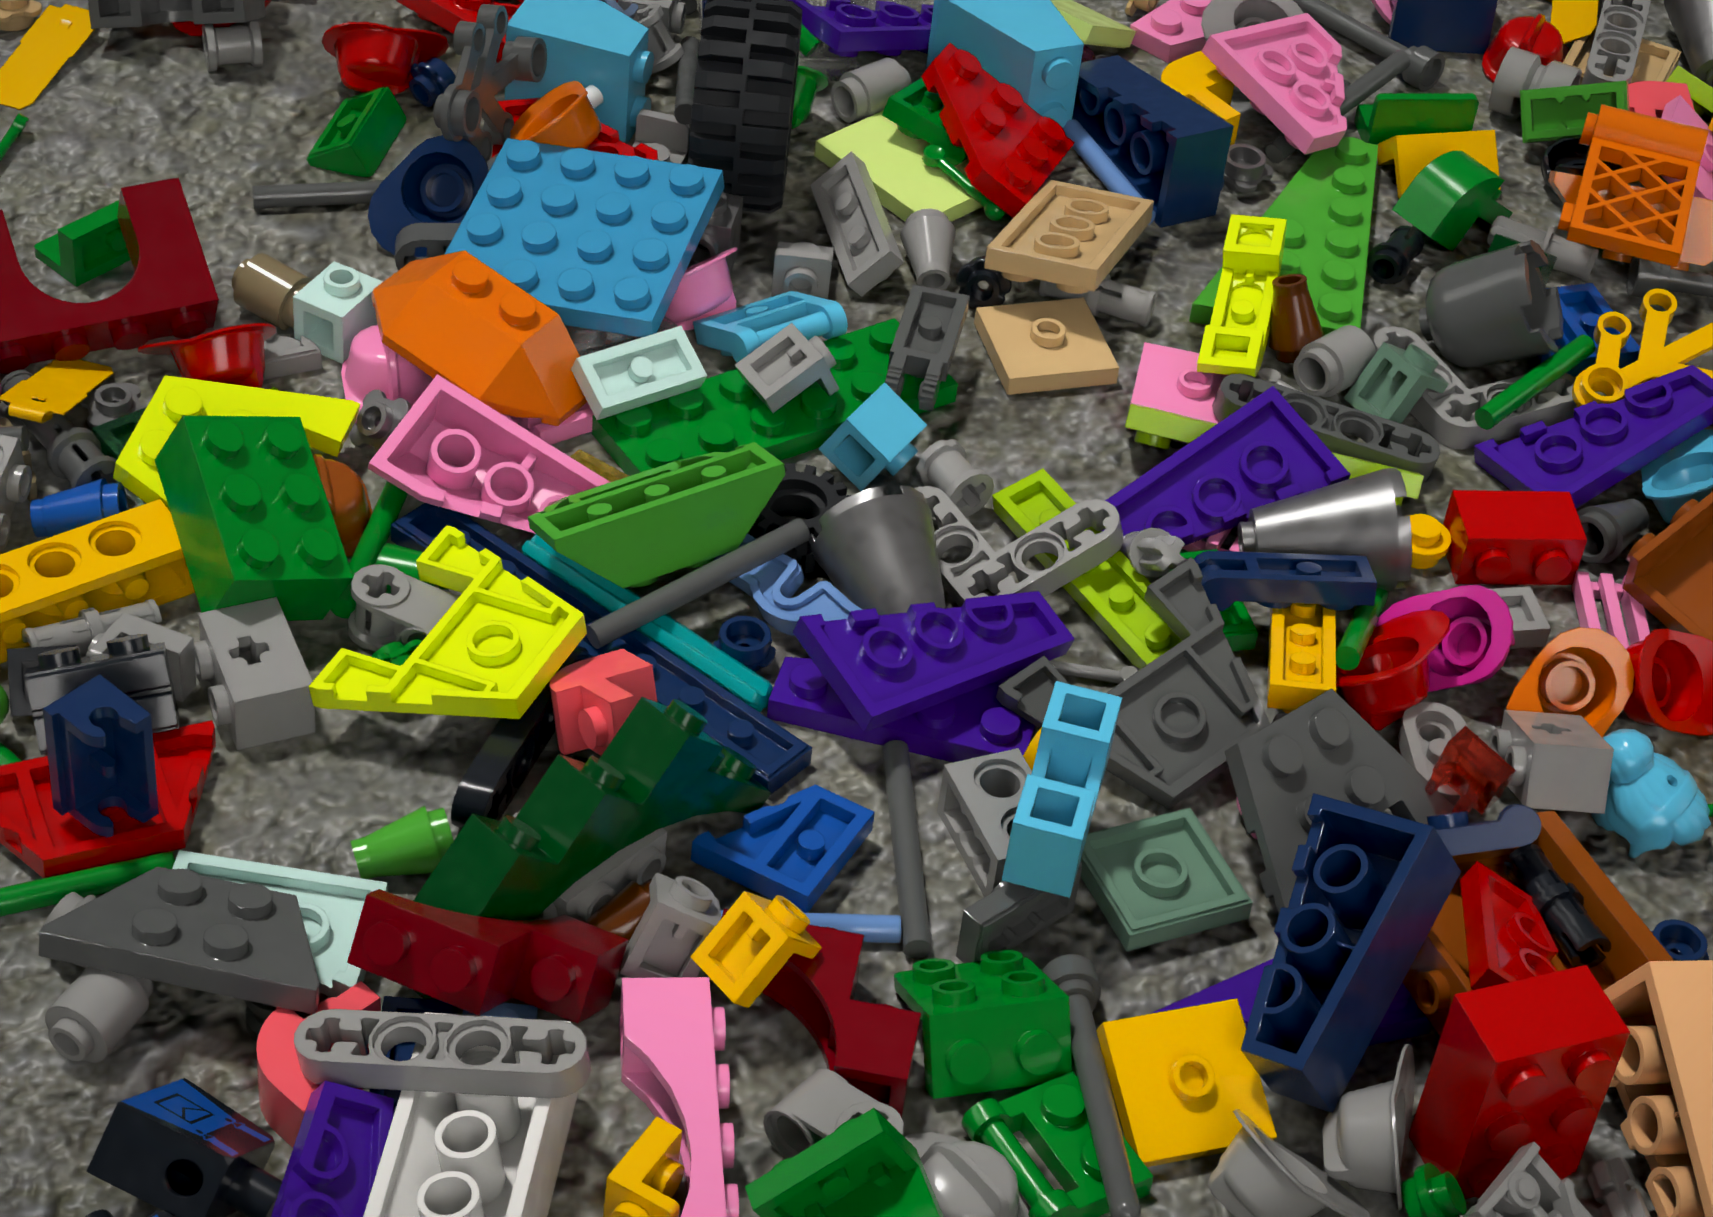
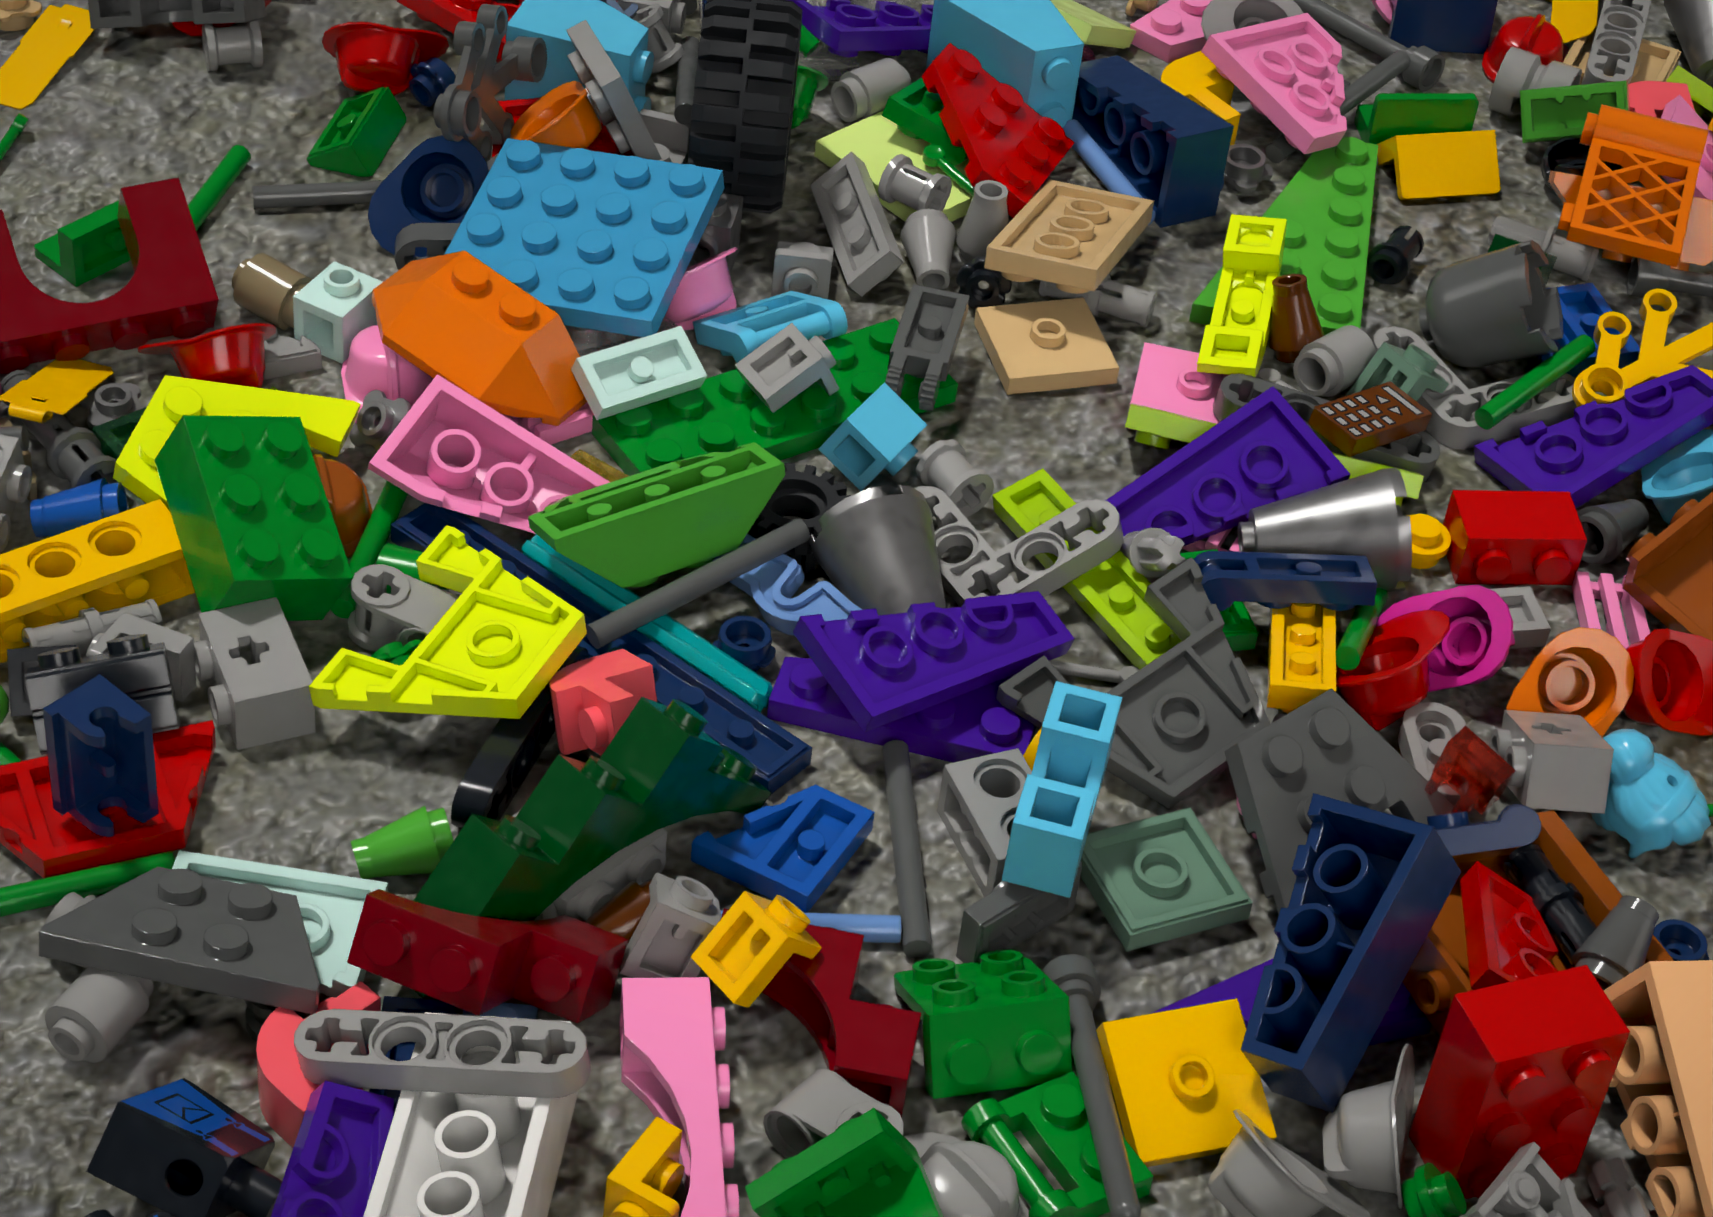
(218, 184): none -> green bar
(609, 94): none -> light grey plate
(913, 185): none -> light grey bush
(983, 219): none -> light grey cone
(1369, 418): none -> reddish brown tile
(1450, 197): green brick -> none
(1619, 941): none -> dark grey cone

